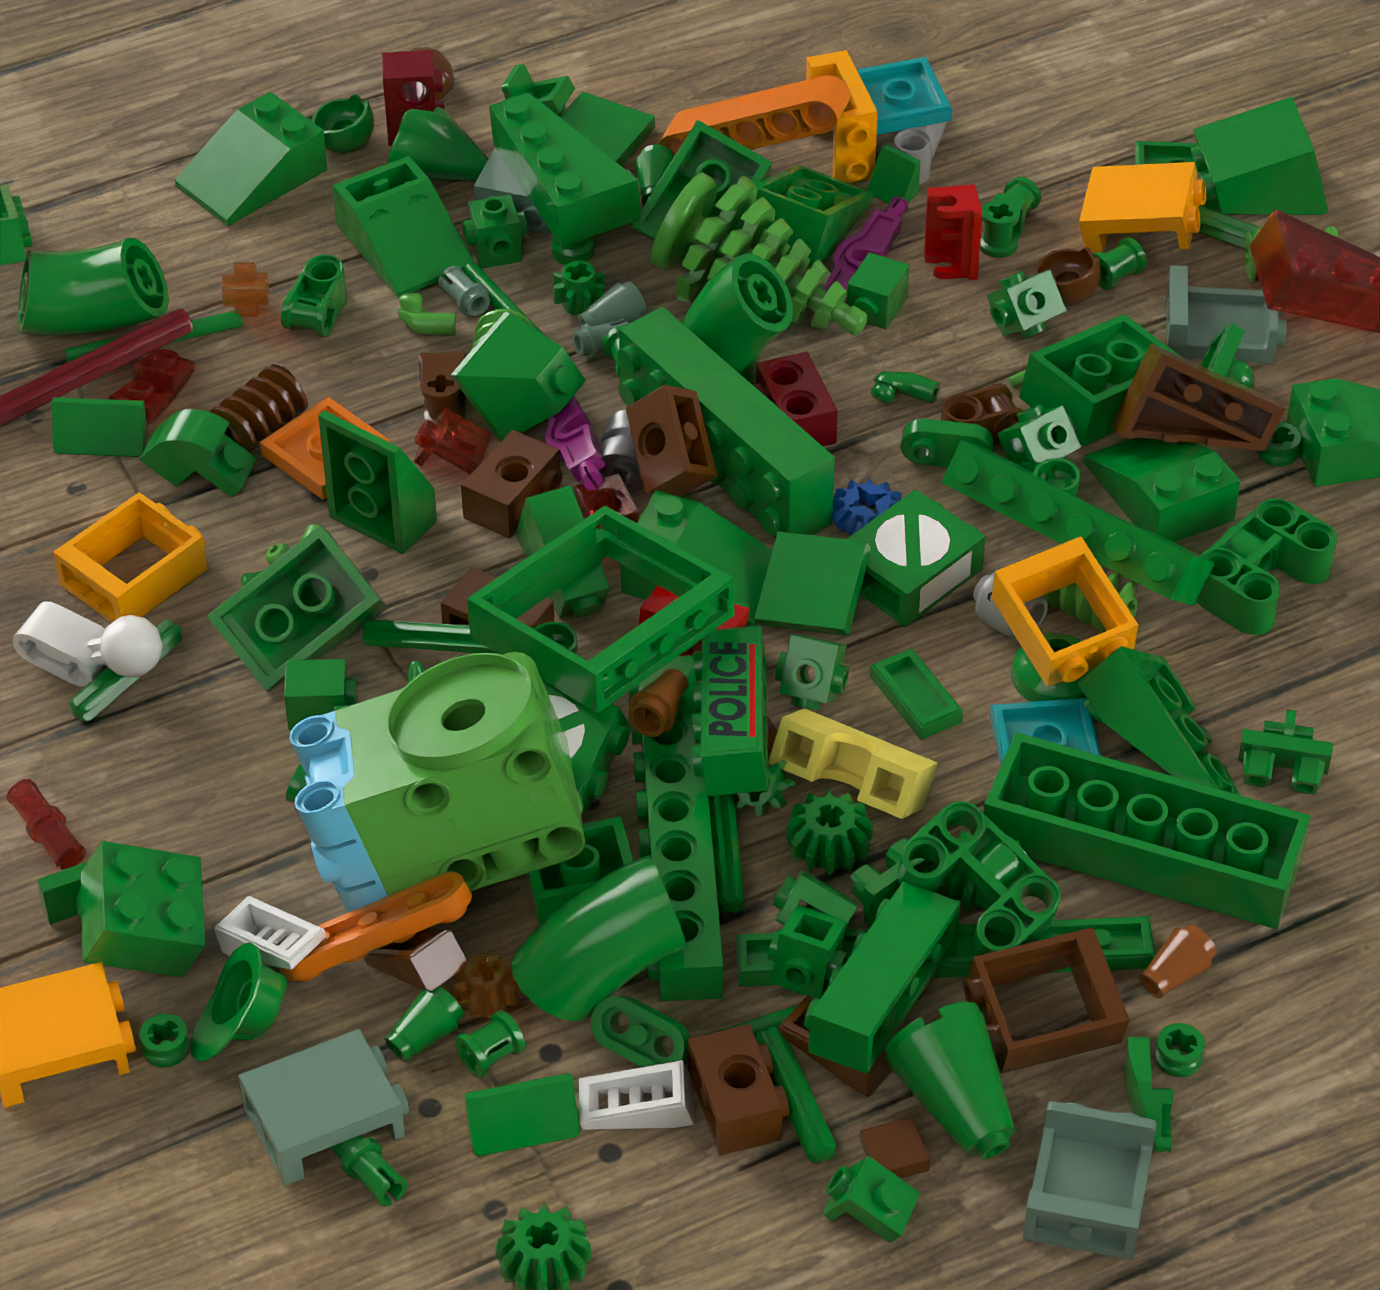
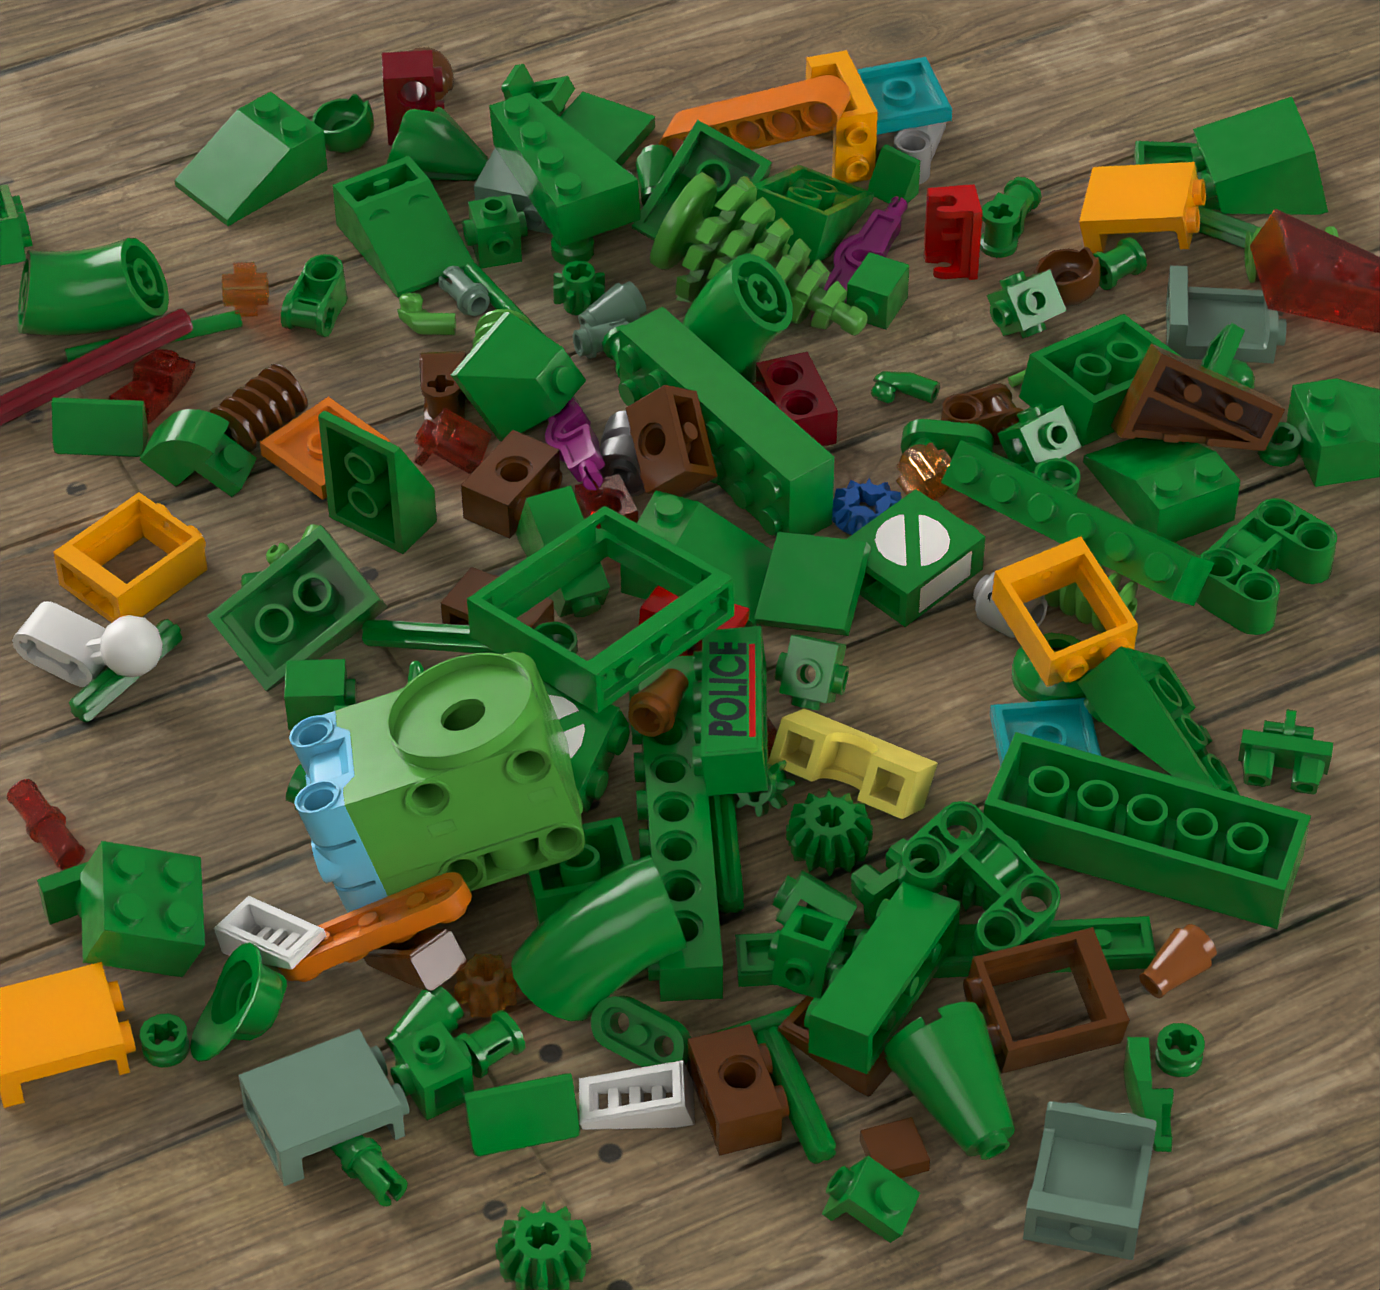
(433, 1069): none -> green brick
(916, 693): green tile -> none
(923, 470): none -> clear orange gear

